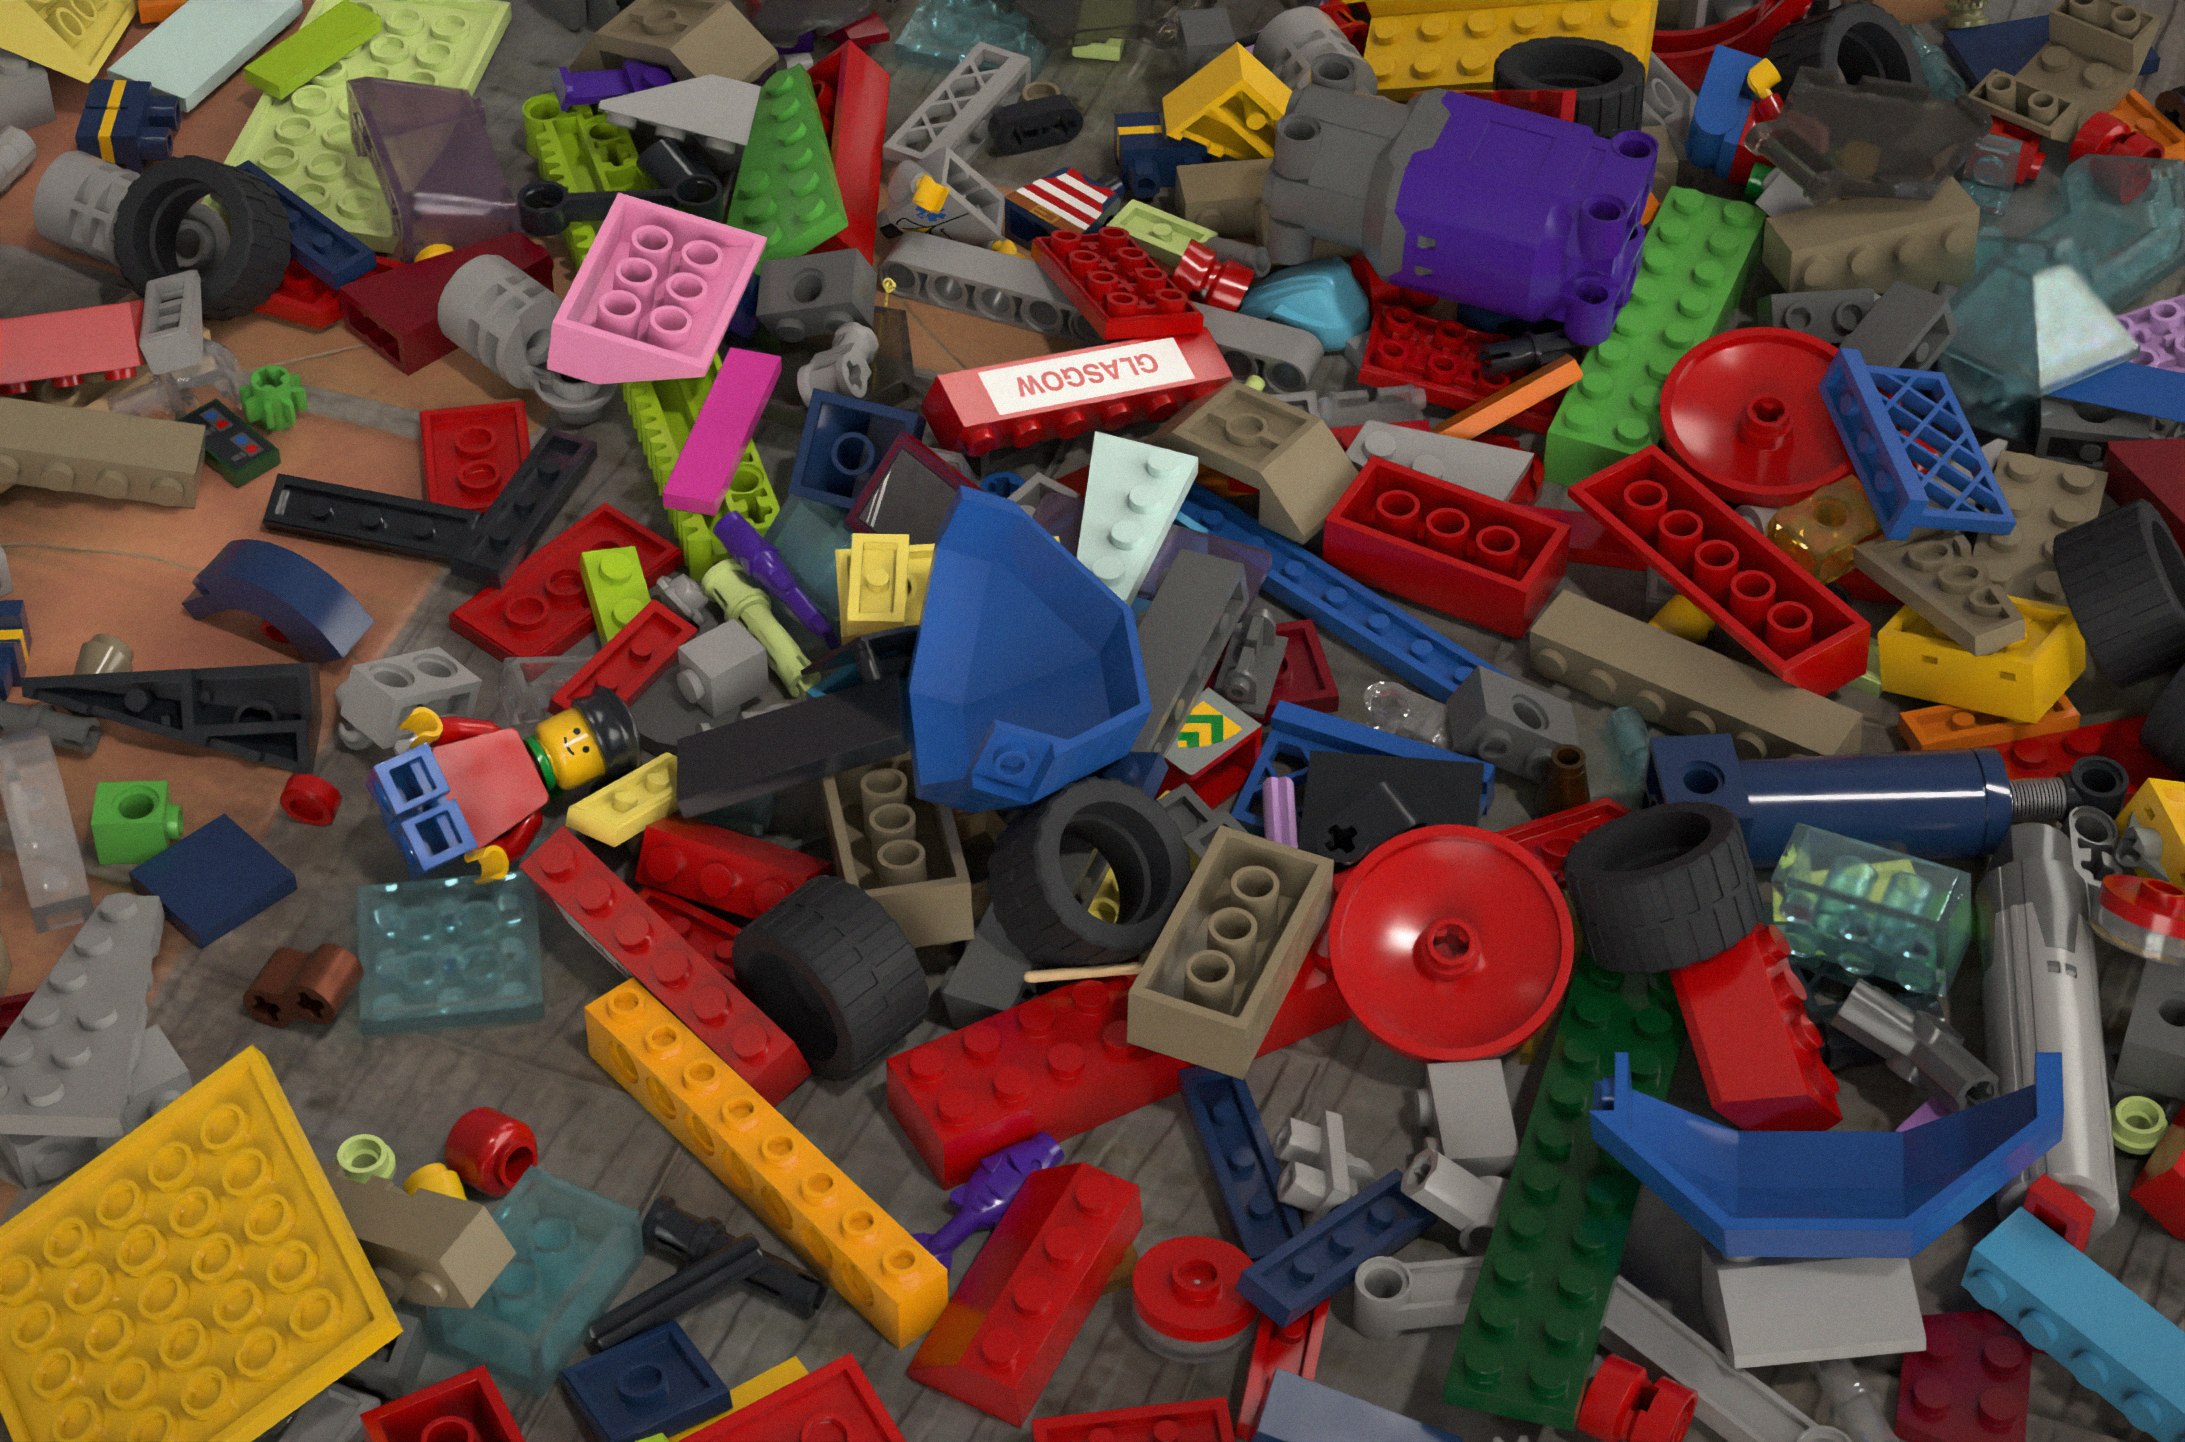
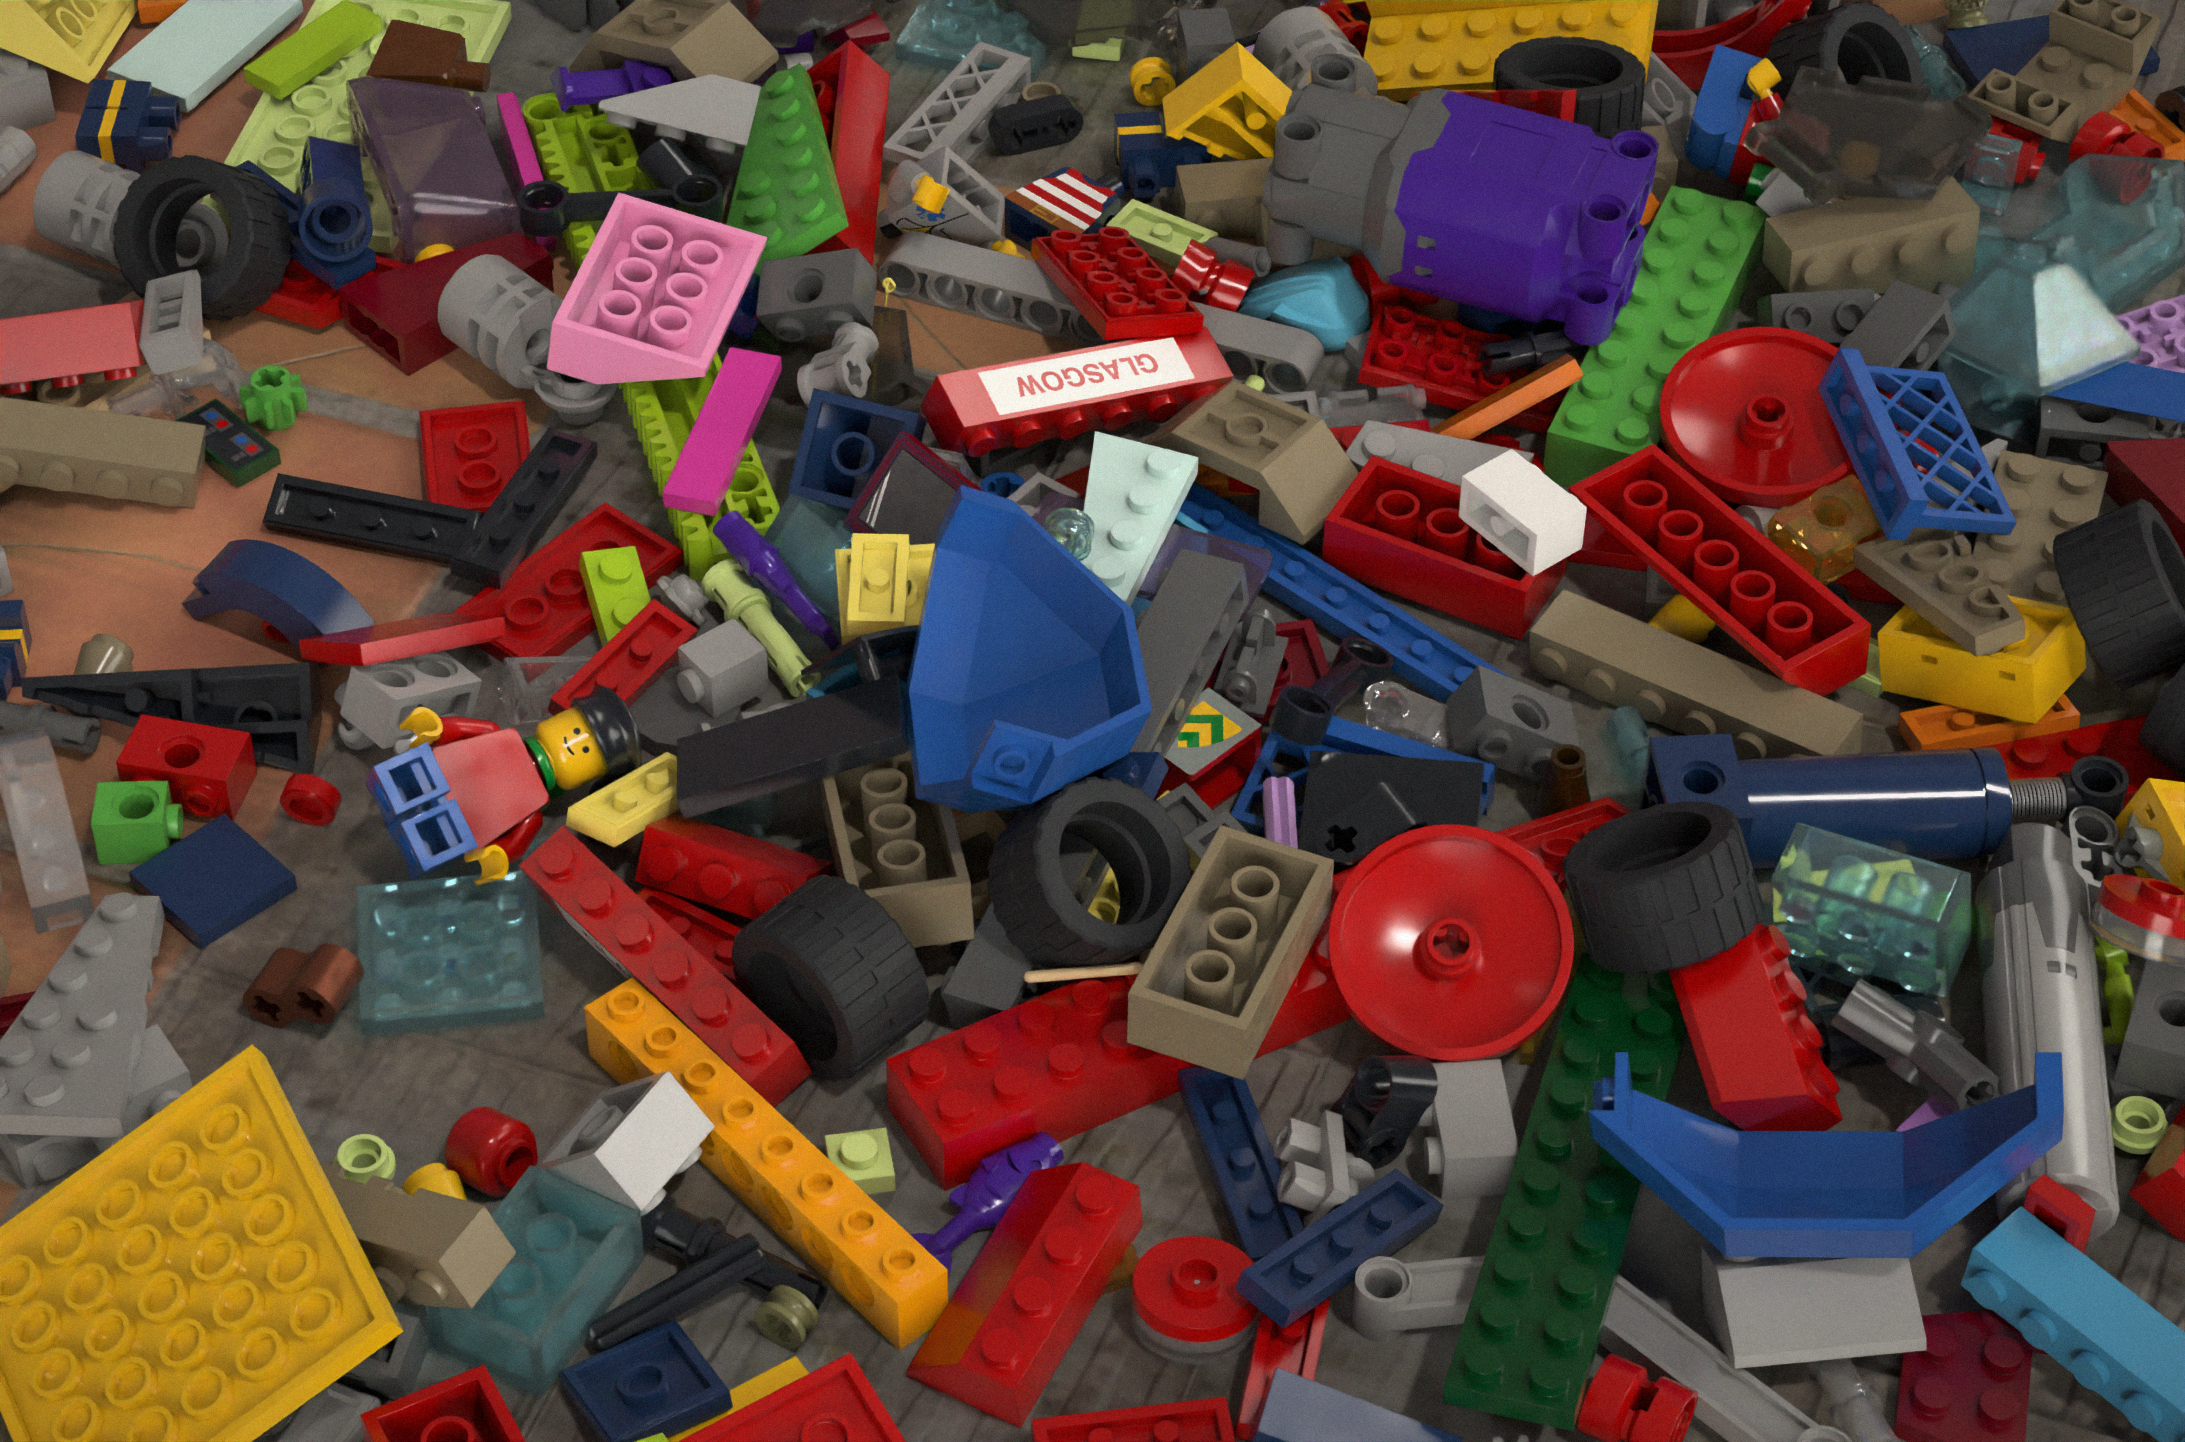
(204, 764): none -> red brick
(333, 203): none -> dark blue beam
(402, 639): none -> red tile
(428, 57): none -> reddish brown torso
(520, 151): none -> dark pink tile
(631, 1141): none -> brick
(786, 1317): none -> olive bush
(863, 1158): none -> yellowish green plate
(1074, 523): none -> clear light blue bush
(1143, 73): none -> yellow bush
(1306, 713): none -> black piece
(1385, 1103): none -> black piece
(1456, 1197): light grey piece -> none
(1522, 512): none -> white brick
(2116, 990): none -> lime arm

